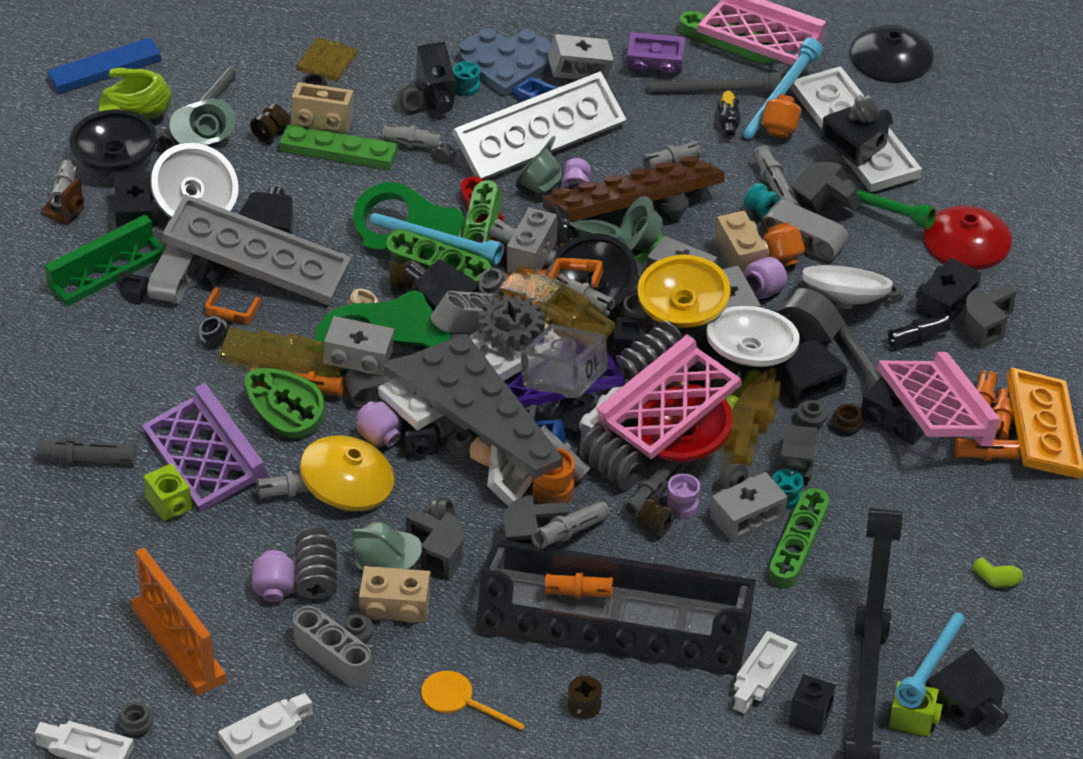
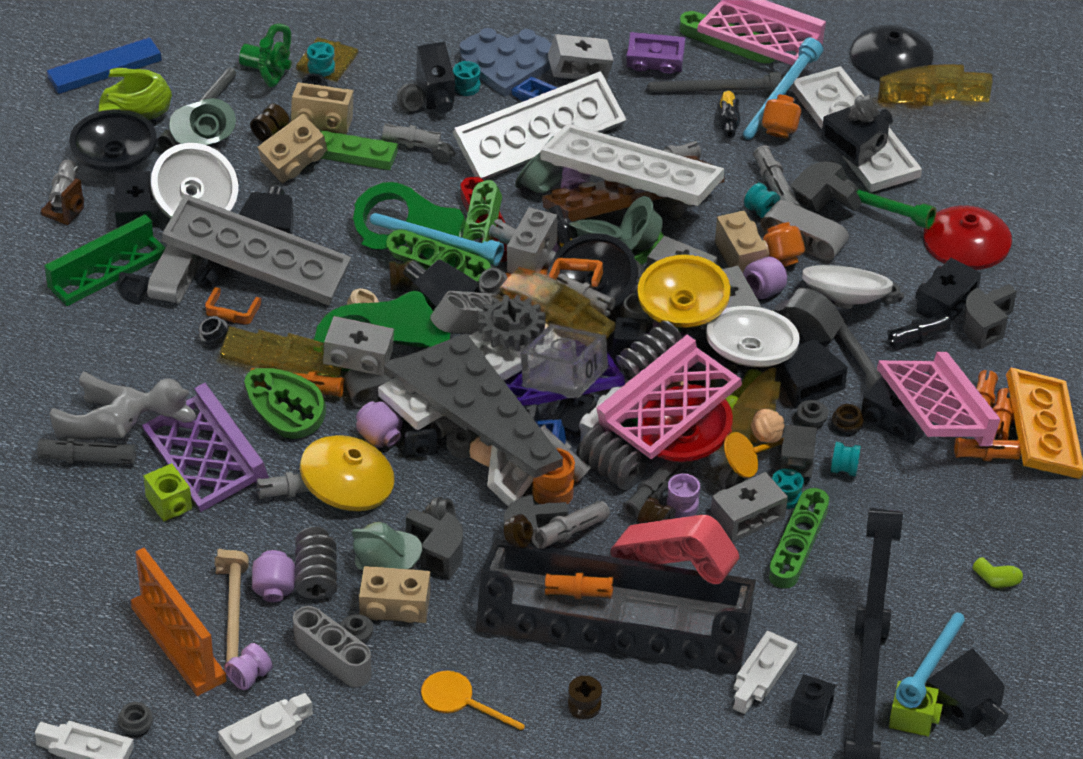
(121, 408): none -> light grey animal
(232, 563): none -> tan piece
(246, 668): none -> lavender wheel
(267, 59): none -> green piece
(292, 148): none -> tan brick
(321, 59): none -> teal wheel
(518, 530): none -> dark brown plate
(632, 164): none -> white plate
(680, 540): none -> coral beam
(743, 455): none -> light orange piece
(768, 426): none -> light nougat piece
(845, 459): none -> teal wheel
(932, 82): none -> clear yellow slope

